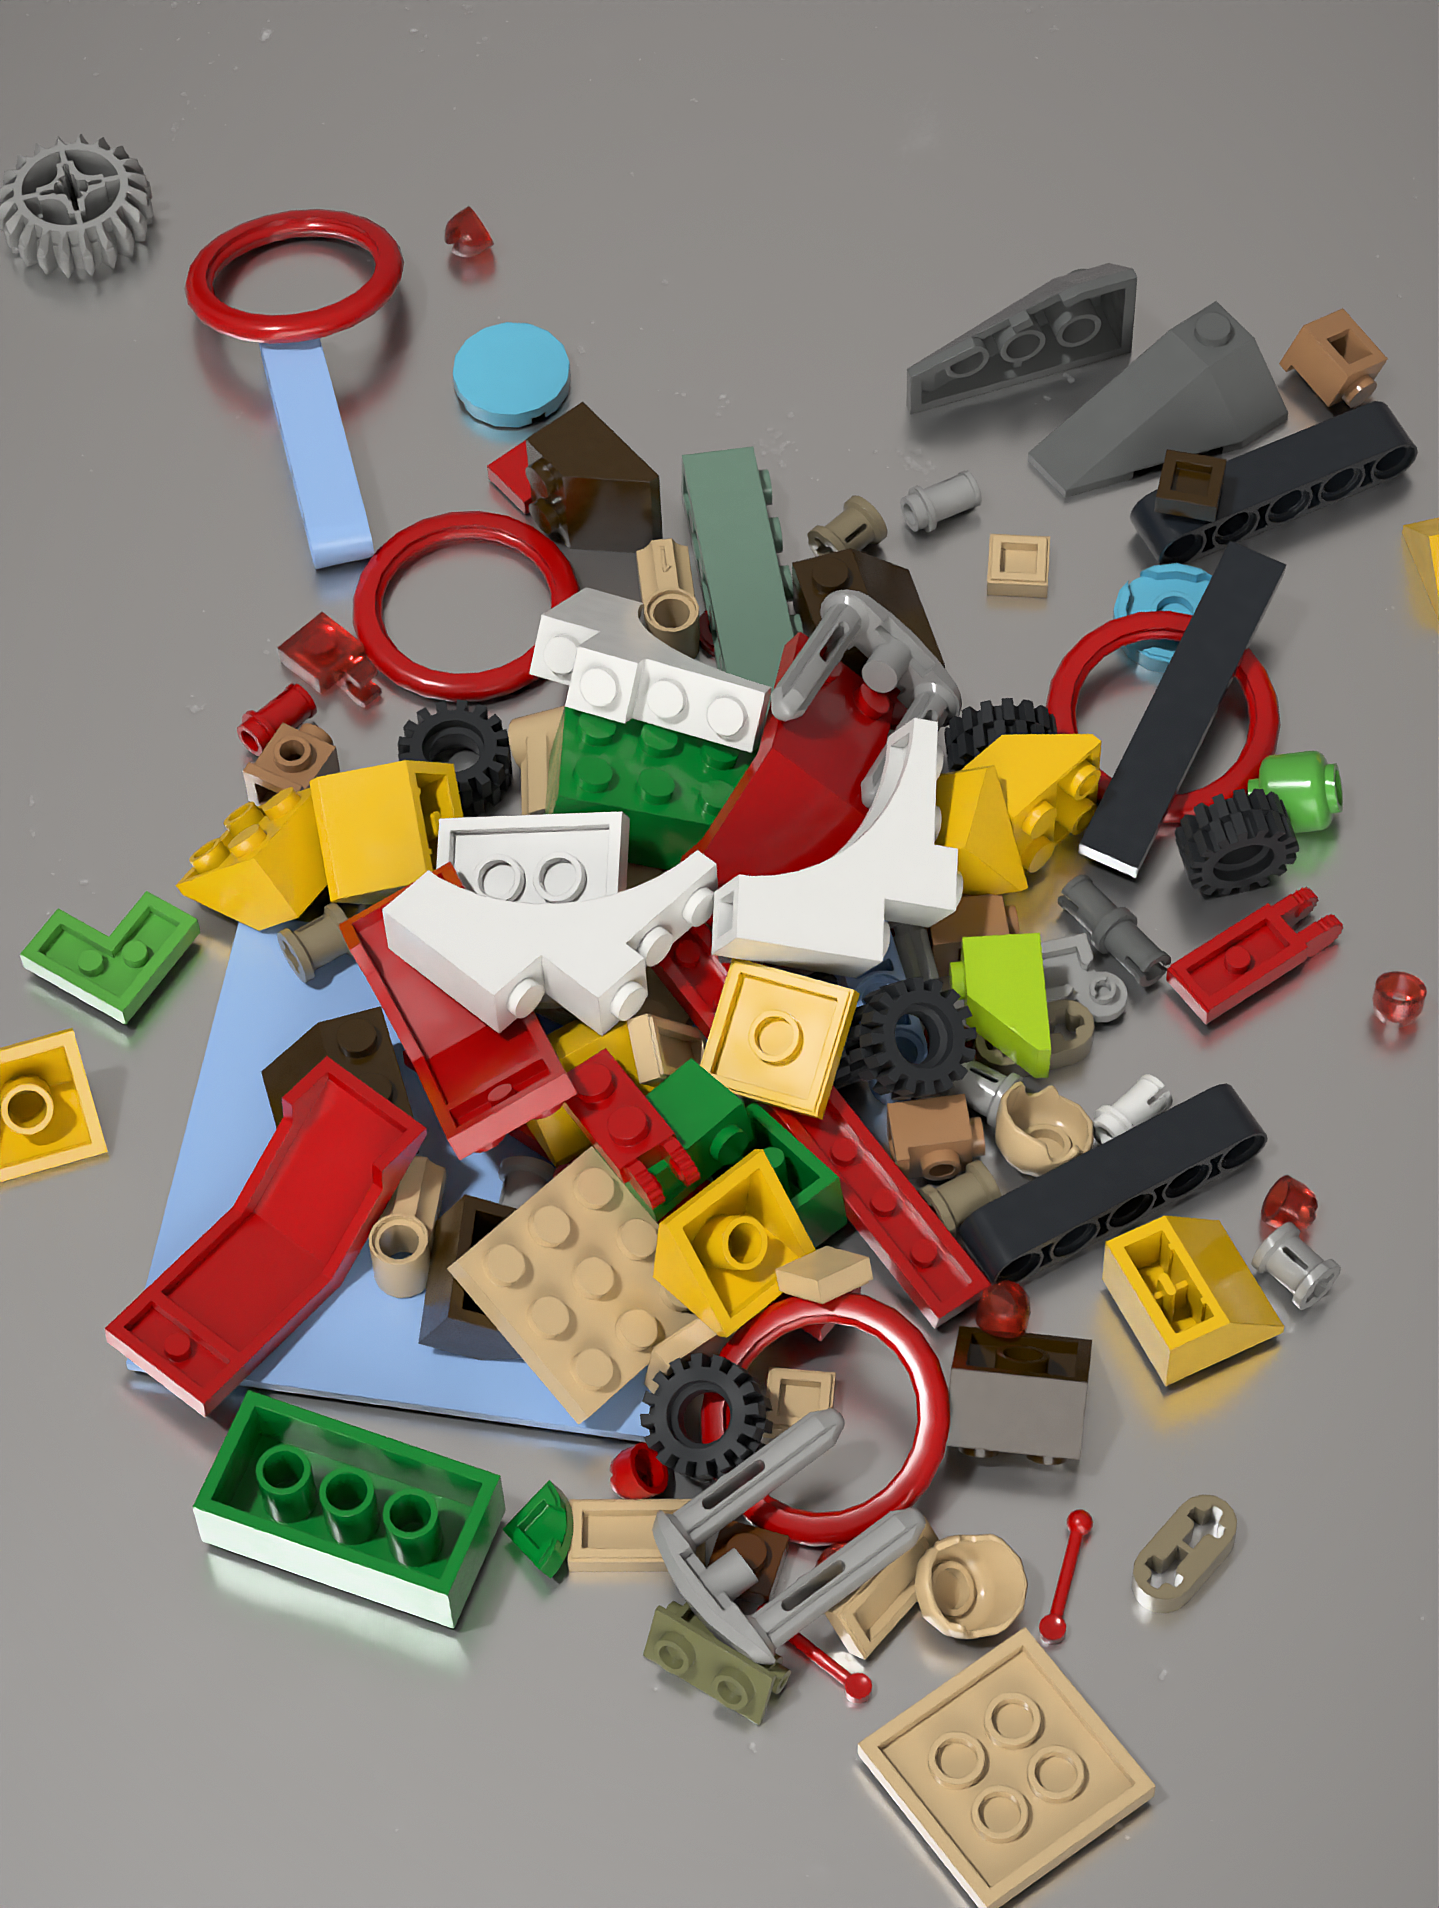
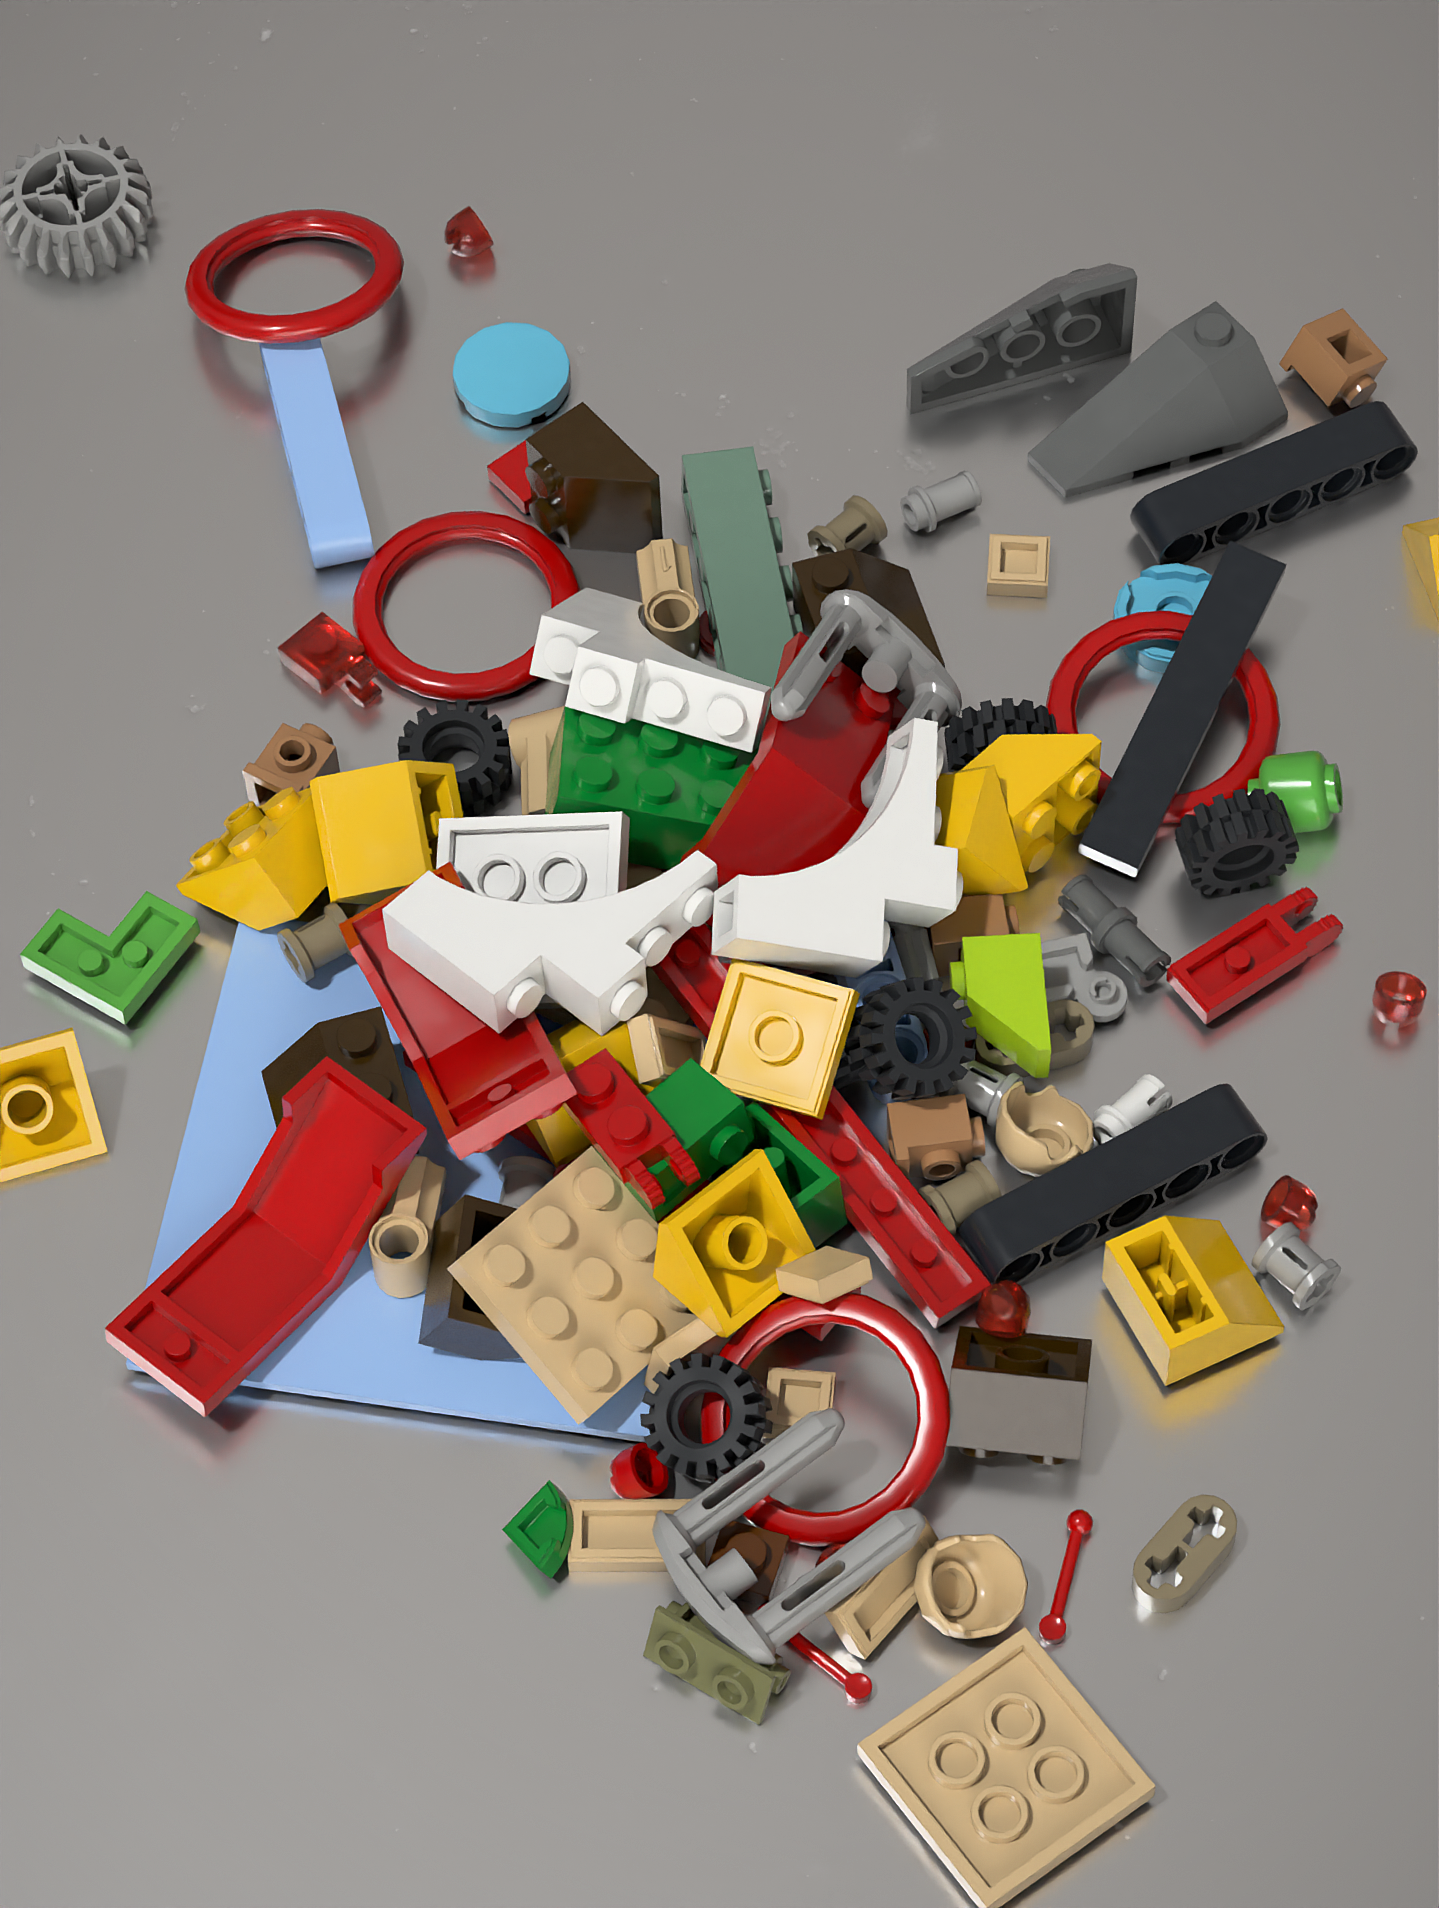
(289, 707): red pin -> none
(350, 1508): green brick -> none
(1190, 485): dark brown plate -> none

